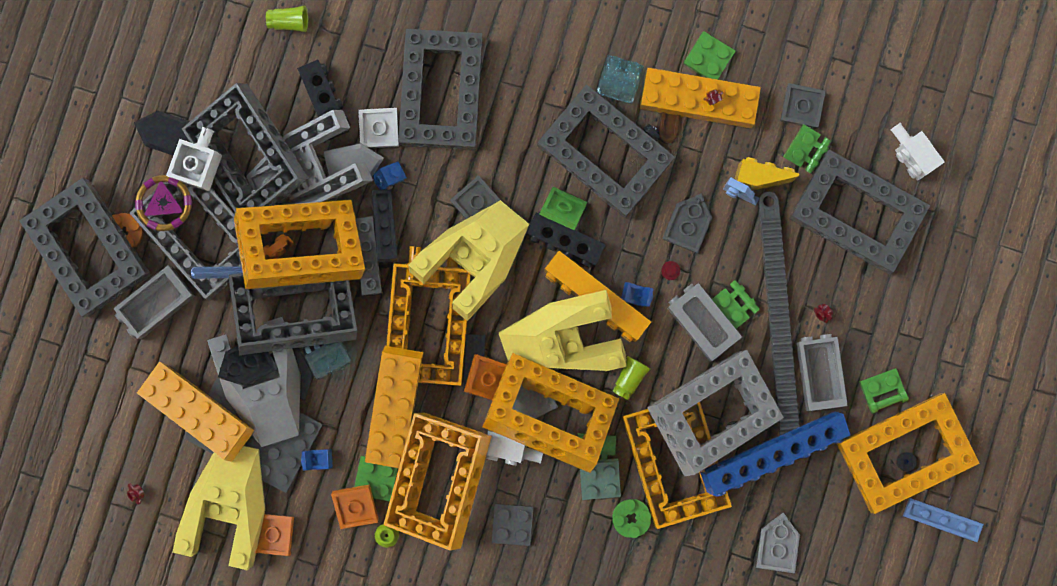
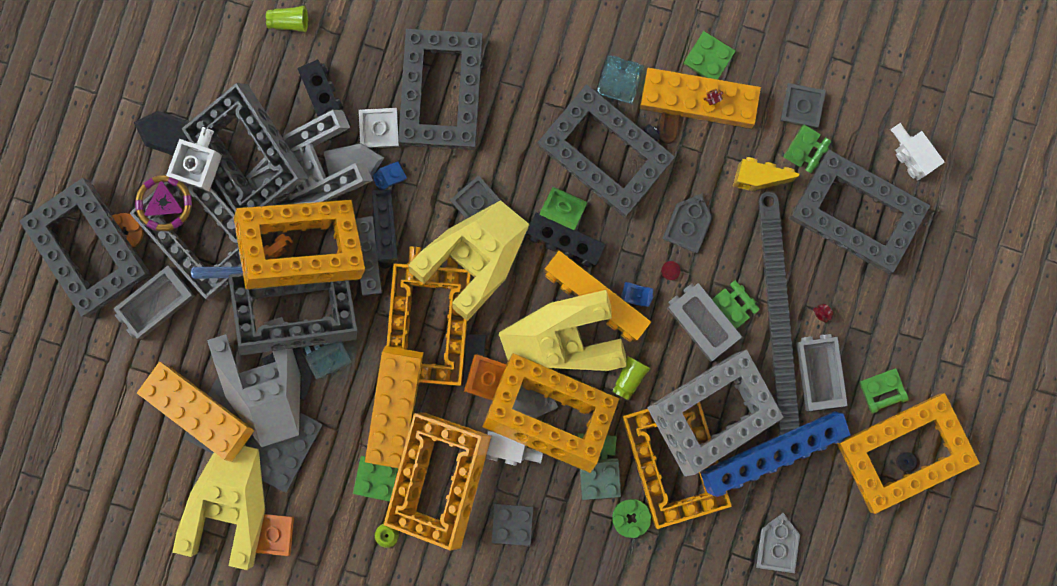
(135, 493): dark red plate -> none
(245, 368): black tile -> none
(316, 459): blue bracket -> none
(355, 506): orange plate -> none
(737, 189): light blue wing -> none
(943, 520): medium blue tile -> none

